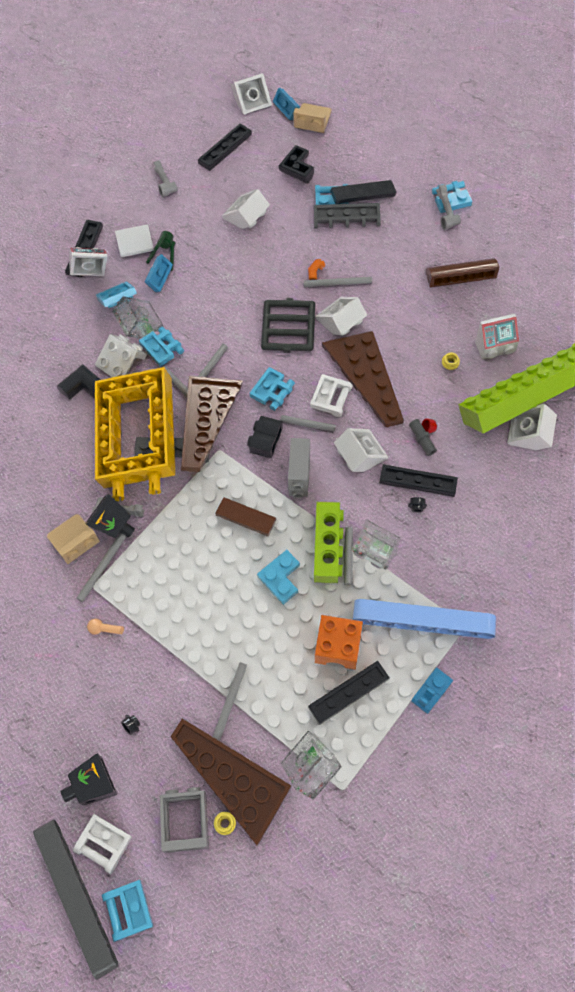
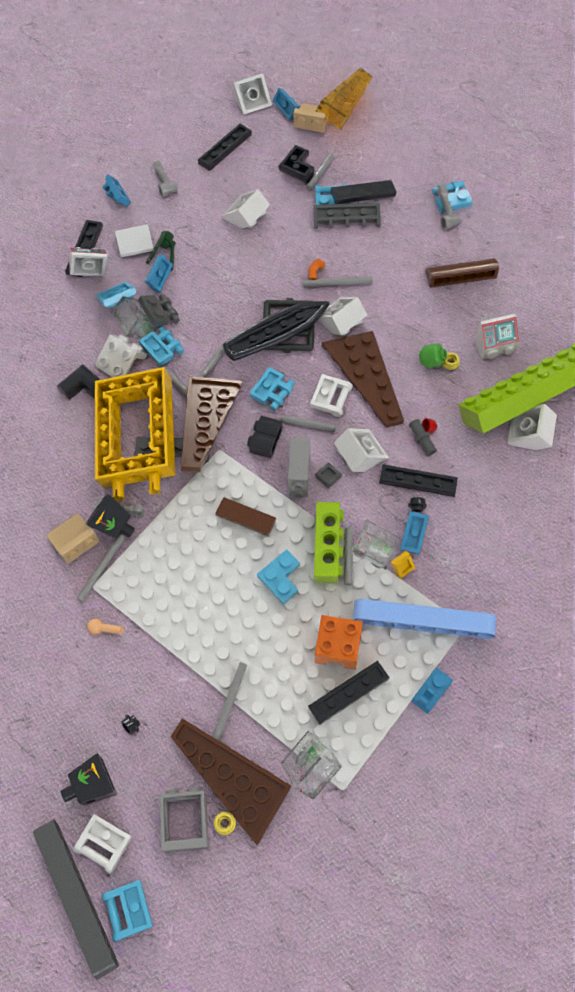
(115, 190): none -> dark azure plate
(155, 309): none -> dark grey plate
(274, 329): none -> black piece
(320, 171): none -> light grey bar
(328, 475): none -> dark grey tile
(343, 99): none -> clear yellow wedge
(403, 564): none -> yellow tile
(414, 532): none -> dark azure plate
(432, 355): none -> bright green head

